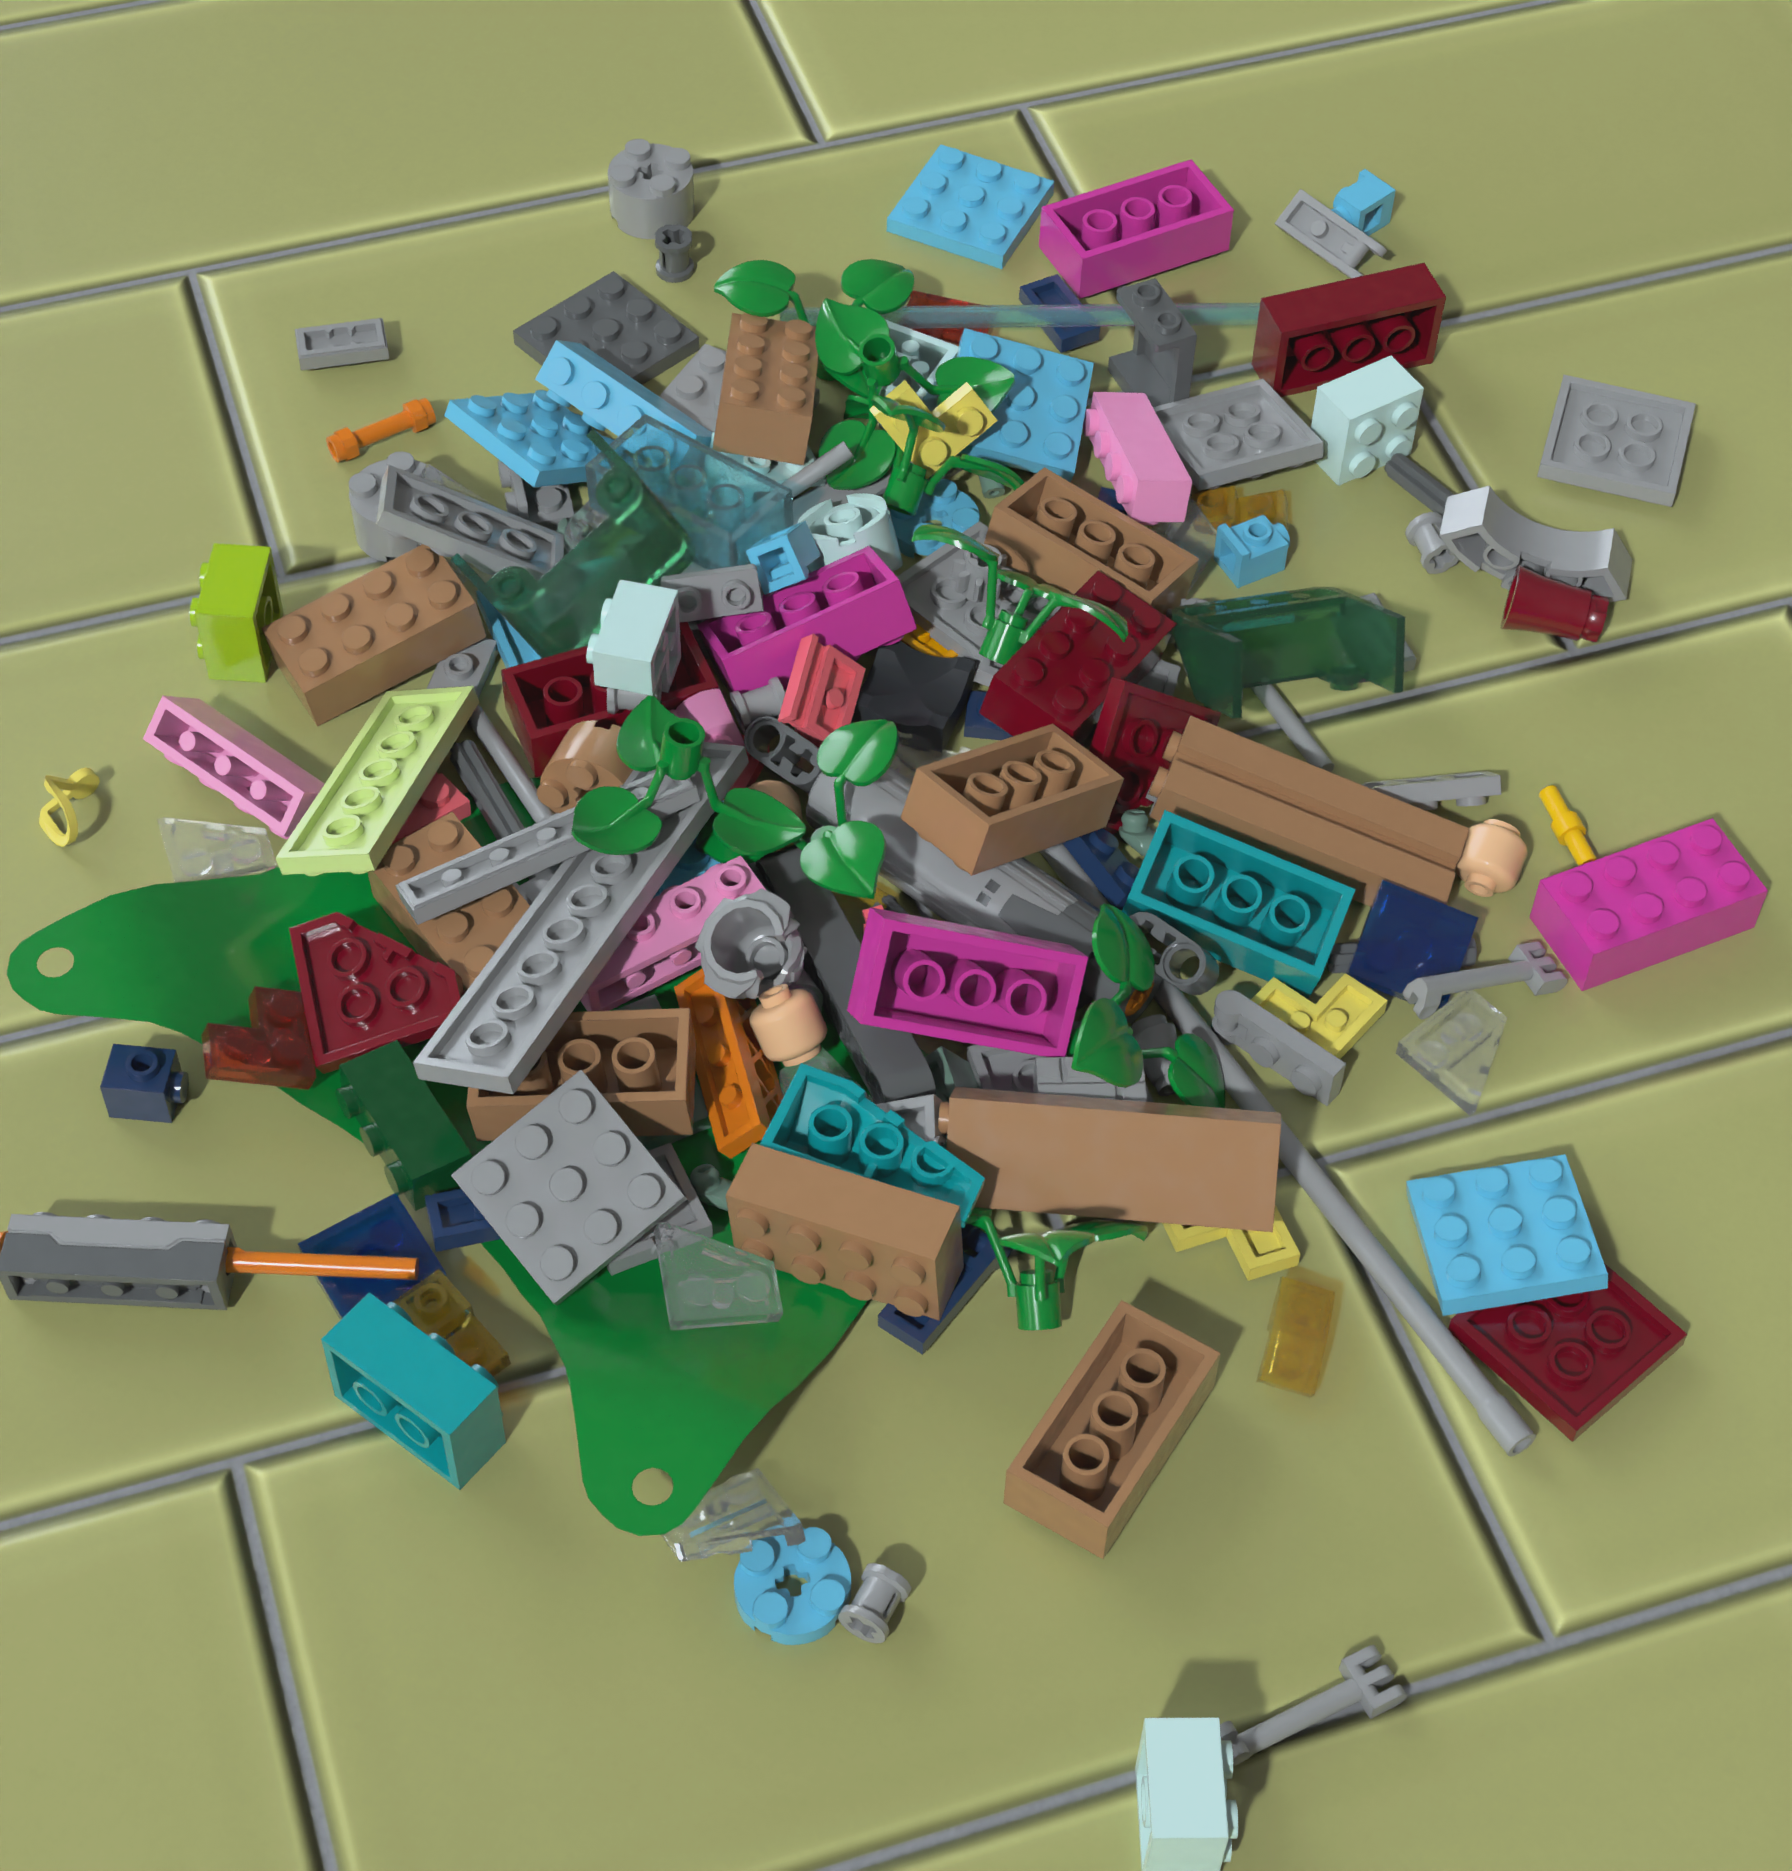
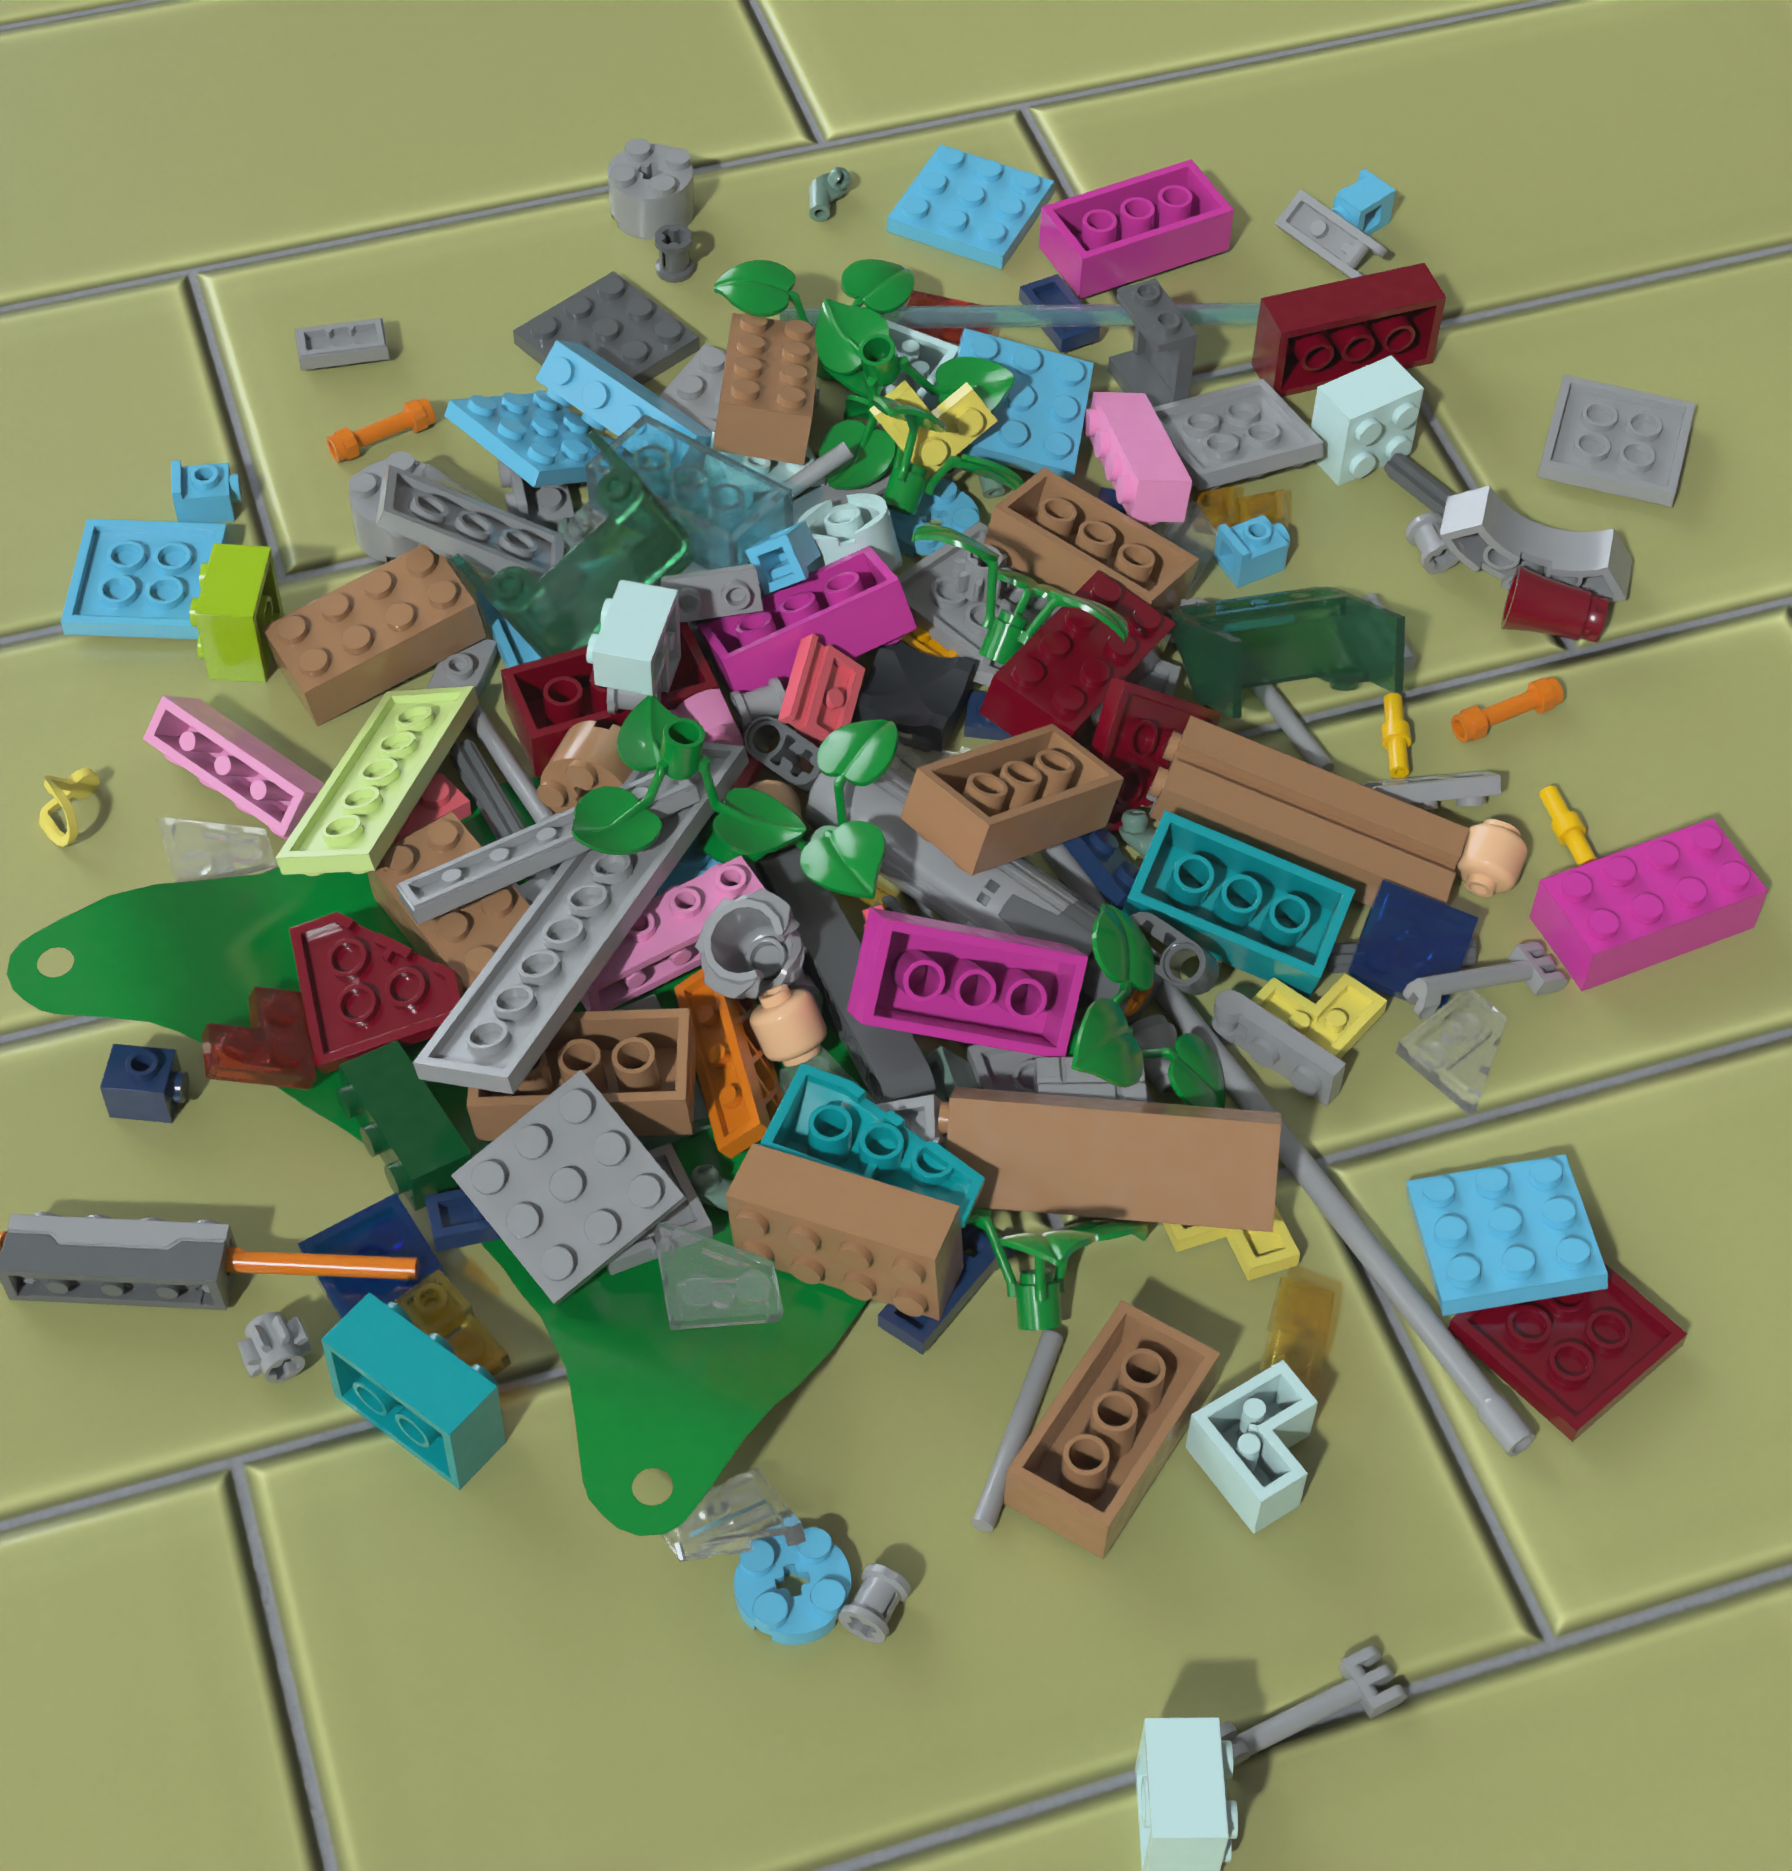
(138, 578): none -> medium azure plate
(204, 492): none -> medium azure brick
(274, 1347): none -> light grey gear
(826, 190): none -> sand green arm
(1017, 1429): none -> light grey bar
(1246, 1442): none -> light aqua brick
(1396, 735): none -> yellow bar
(1540, 695): none -> orange bar

